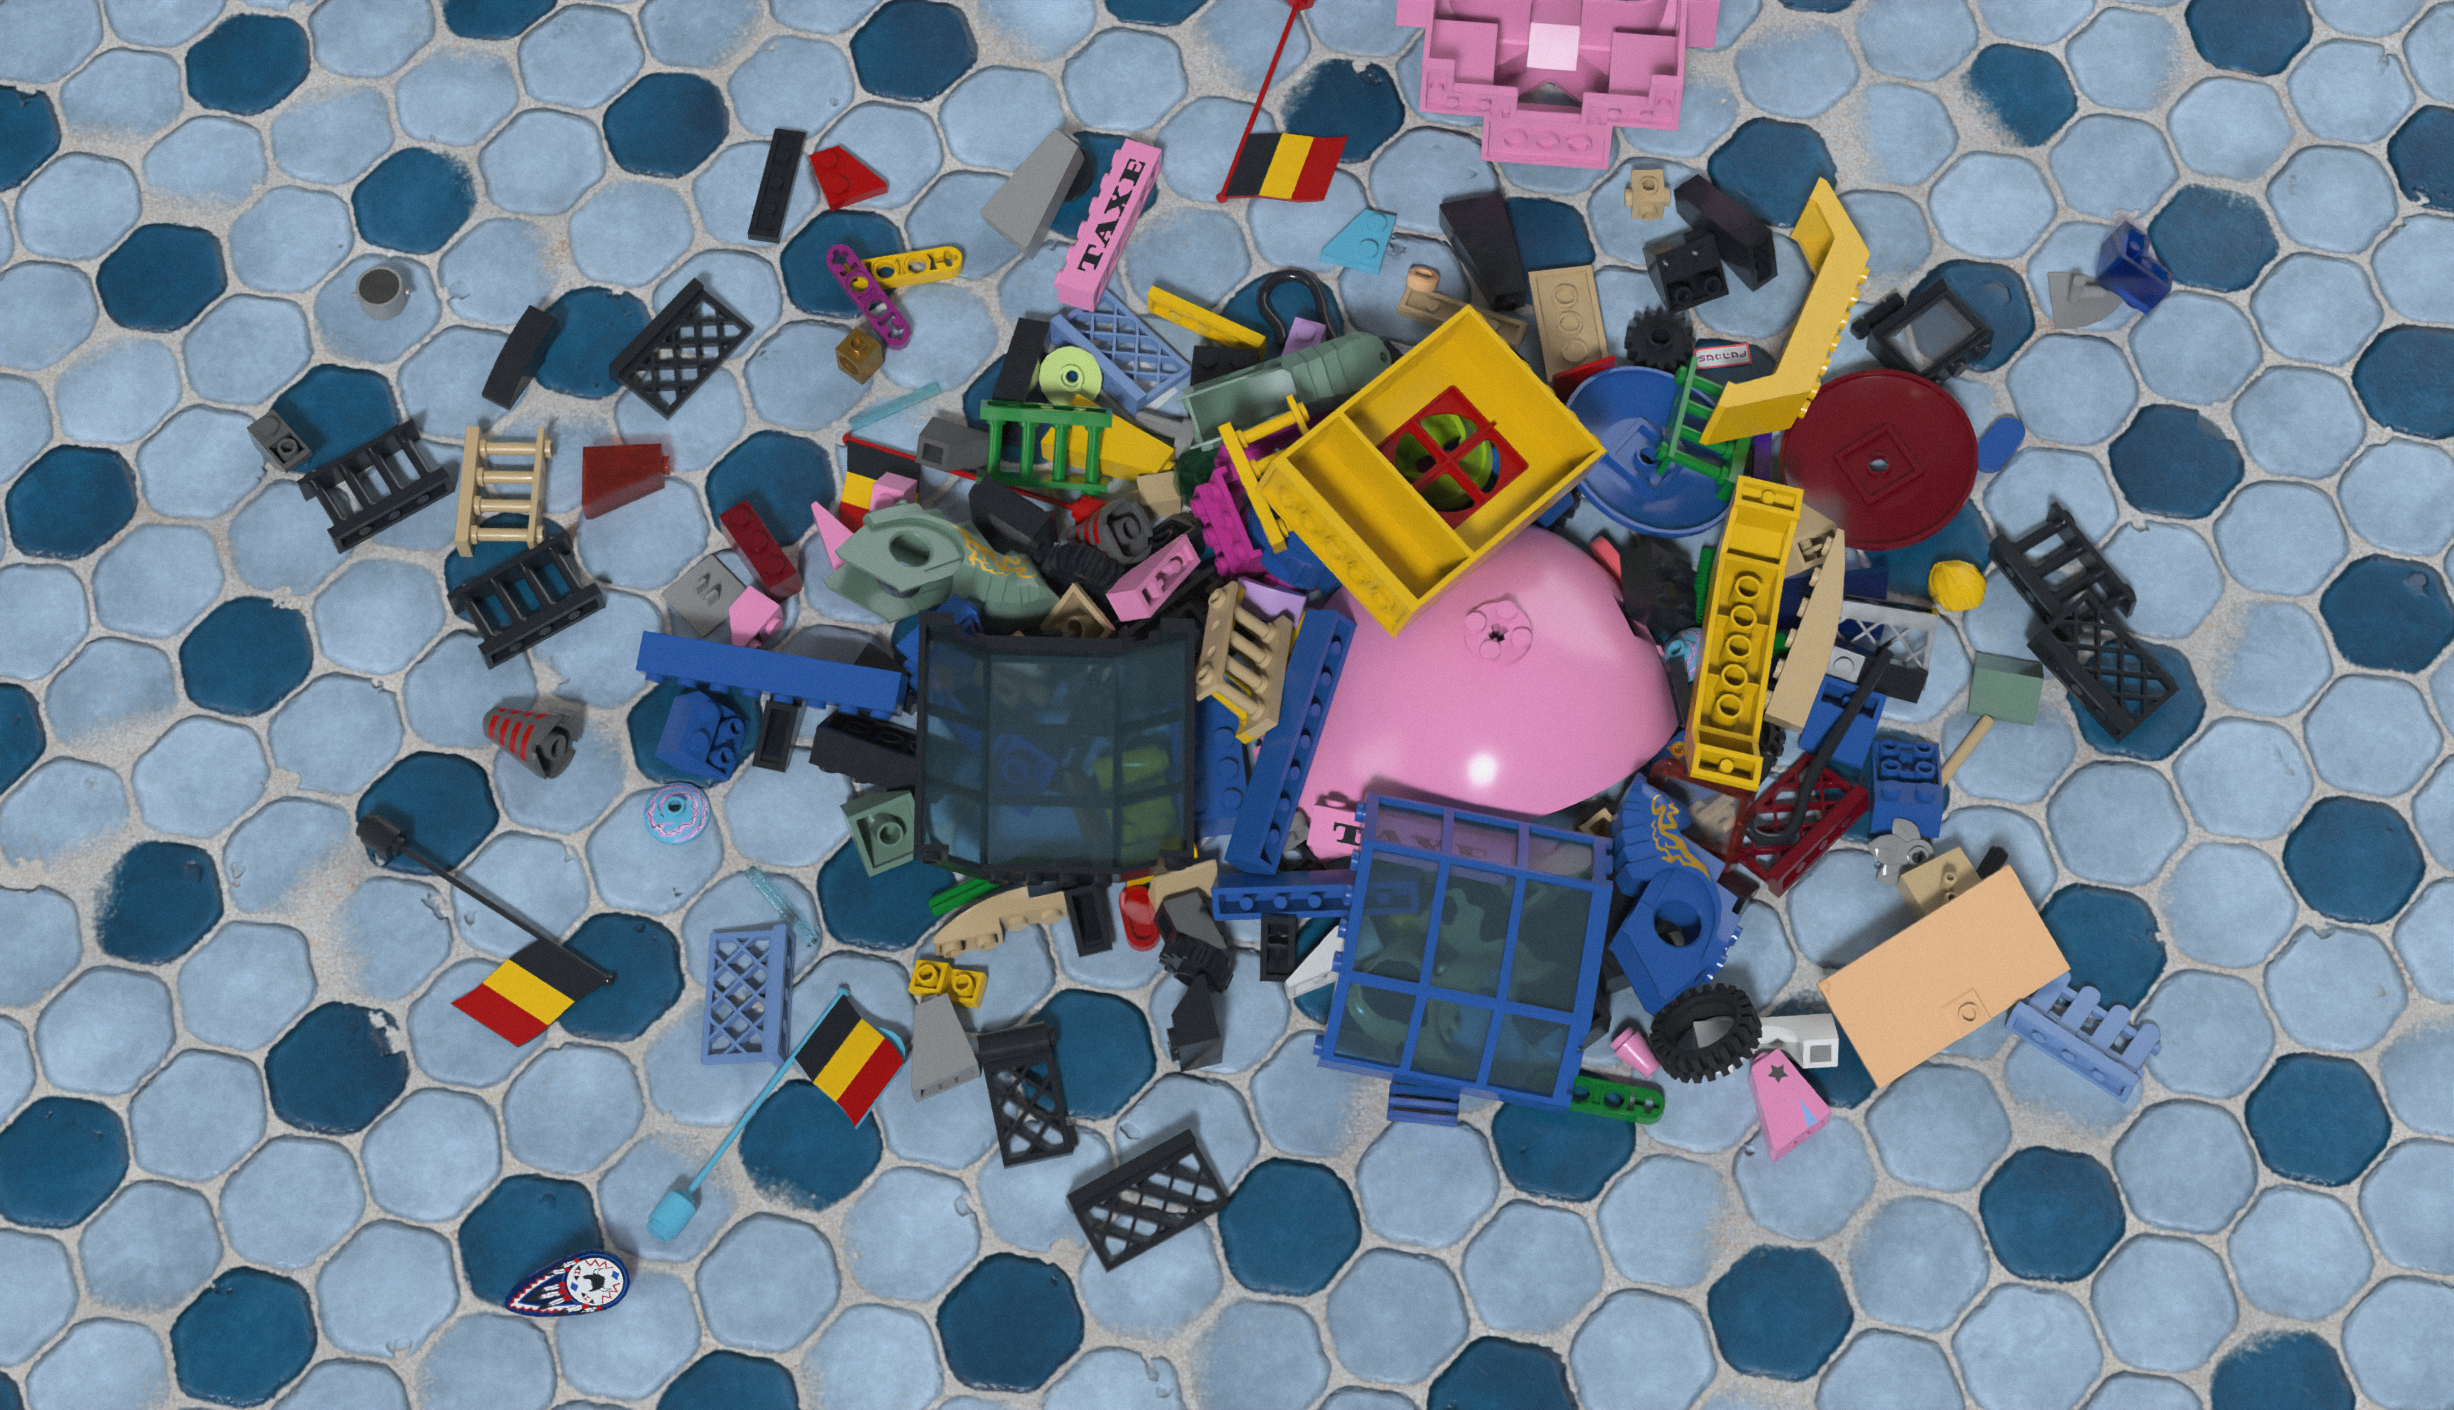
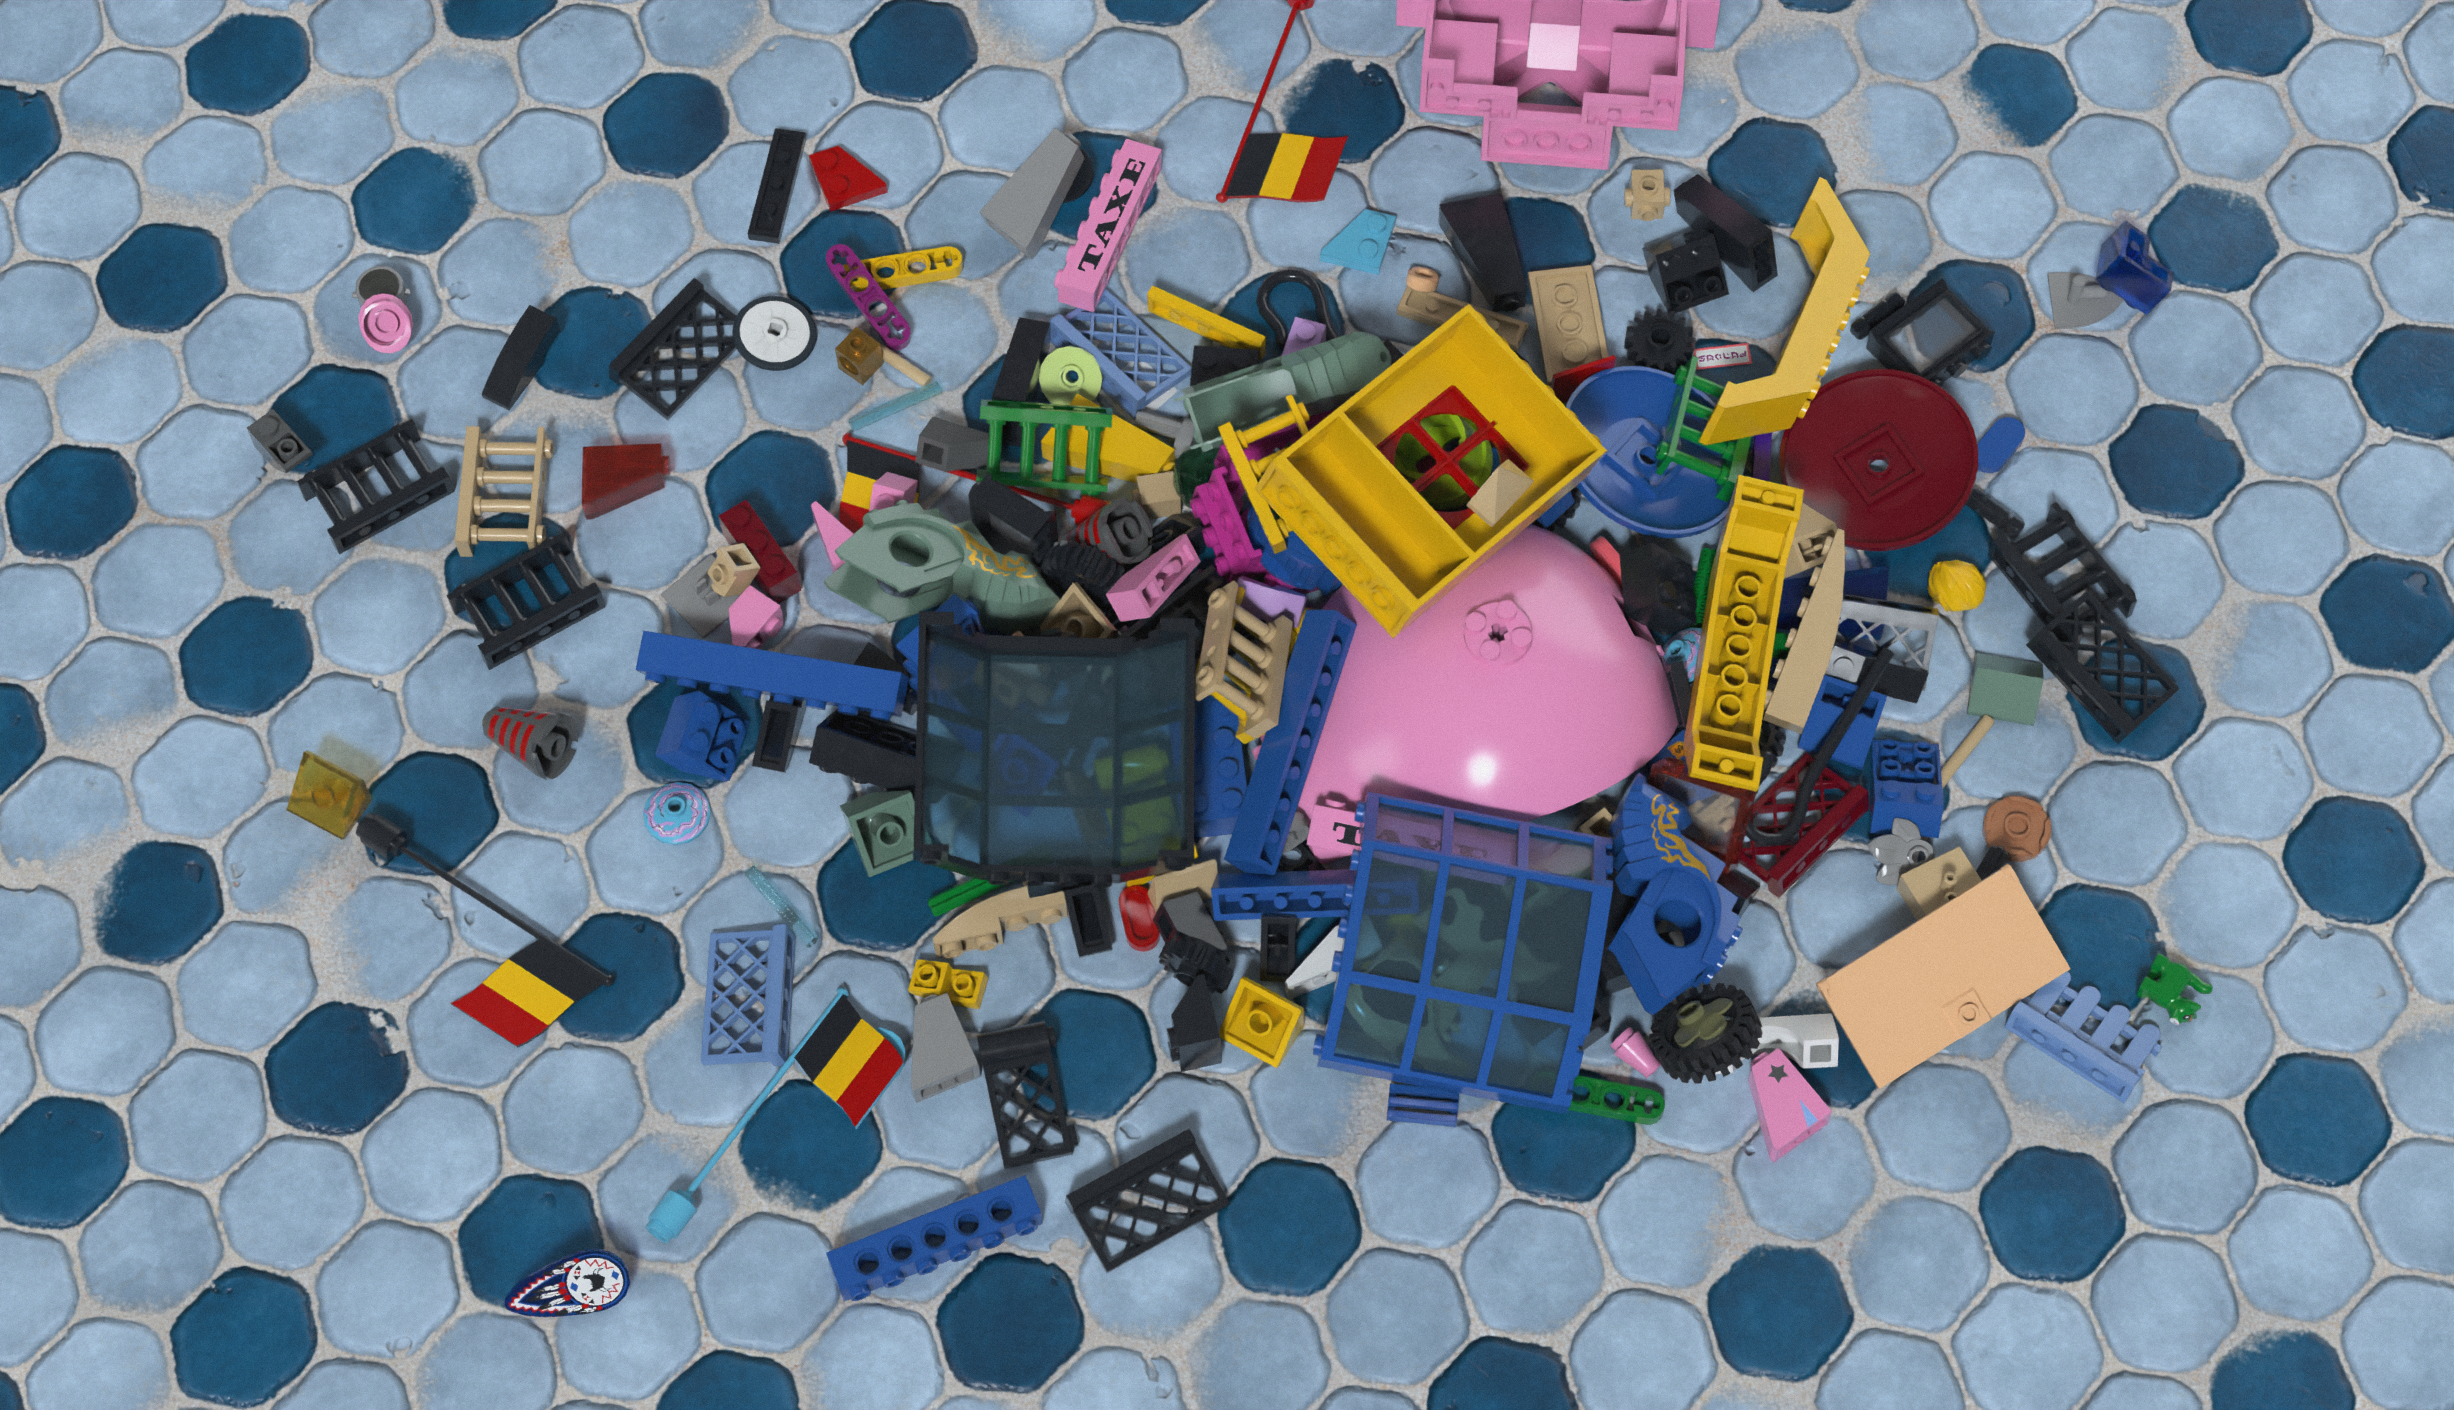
(328, 795): none -> clear yellow slope
(385, 323): none -> bright pink piece
(729, 578): none -> tan brick
(780, 315): none -> white wheel
(904, 366): none -> tan bar
(946, 1222): none -> blue brick
(1262, 1022): none -> yellow slope
(1499, 492): none -> tan slope
(1701, 1020): none -> olive plate
(1995, 513): none -> black axle
(2018, 827): none -> nougat tile
(2167, 991): none -> green animal

